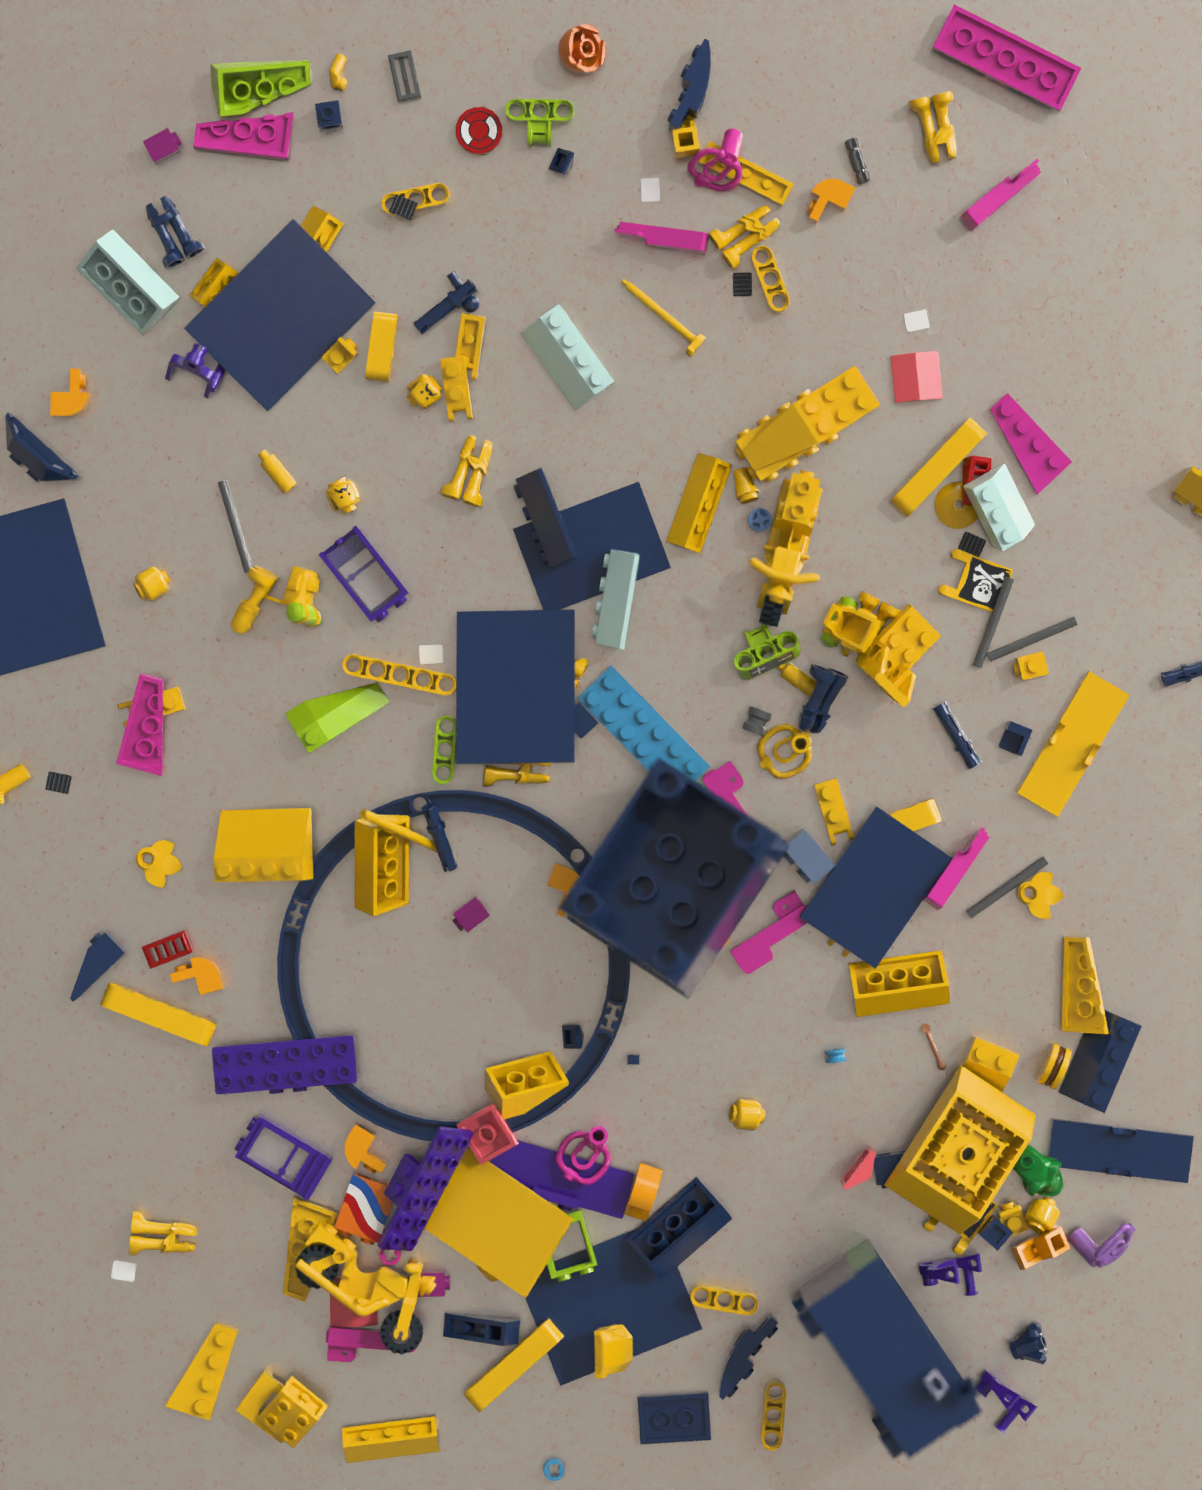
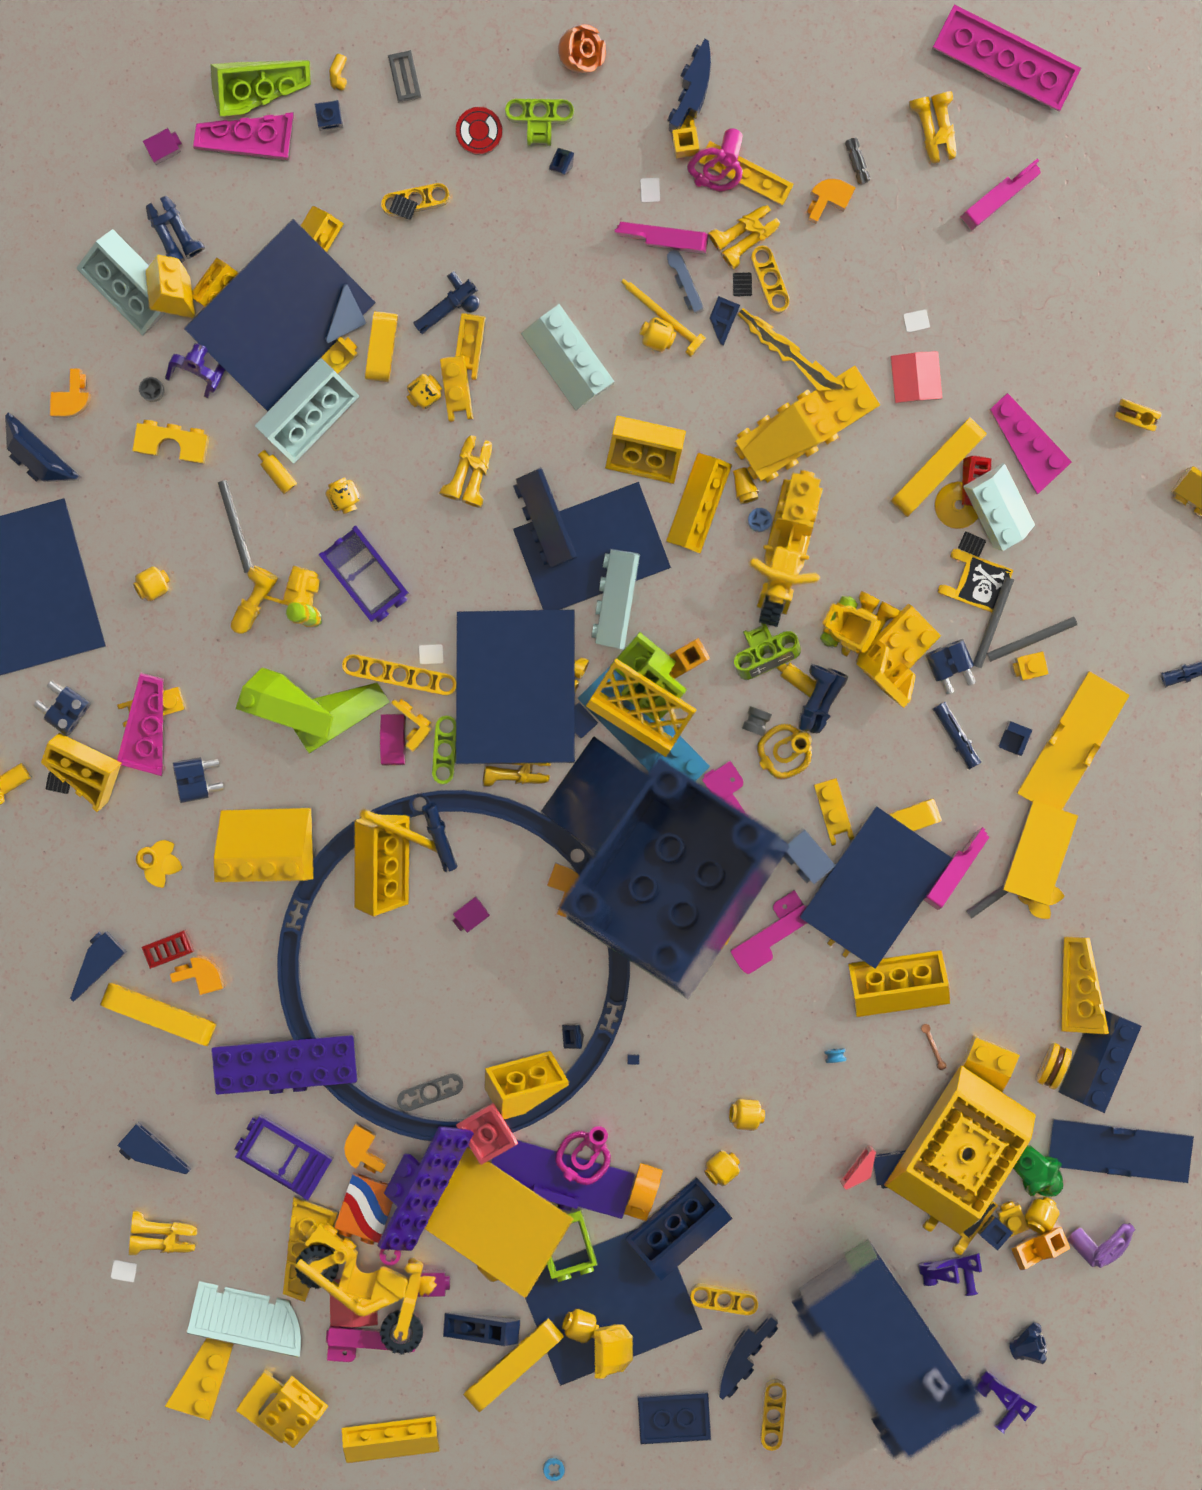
(65, 711): none -> dark blue piece
(82, 768): none -> yellow wedge
(147, 1149): none -> dark blue slope
(150, 437): none -> yellow arch
(151, 389): none -> dark grey wheel
(169, 287): none -> yellow slope
(191, 779): none -> dark blue piece
(245, 1320): none -> light aqua piece
(280, 701): none -> lime wedge
(307, 410): none -> light aqua slope
(345, 317): none -> sand blue tile
(392, 739): none -> dark pink slope
(415, 1103): none -> dark grey beam
(416, 736): none -> yellow bracket
(580, 1325): none -> yellow head
(597, 796): none -> dark blue piece
(632, 720): none -> yellow fence
(645, 449): none -> yellow slope
(653, 664): none -> lime bracket
(657, 334): none -> yellow head
(684, 280): none -> sand blue hinge
(688, 658): none -> light orange brick
(722, 1168): none -> yellow head
(723, 318): none -> dark blue tile
(788, 351): none -> yellow sword
(951, 660): none -> dark blue piece
(1040, 852): none -> yellow tile
(1137, 415): none -> yellow head

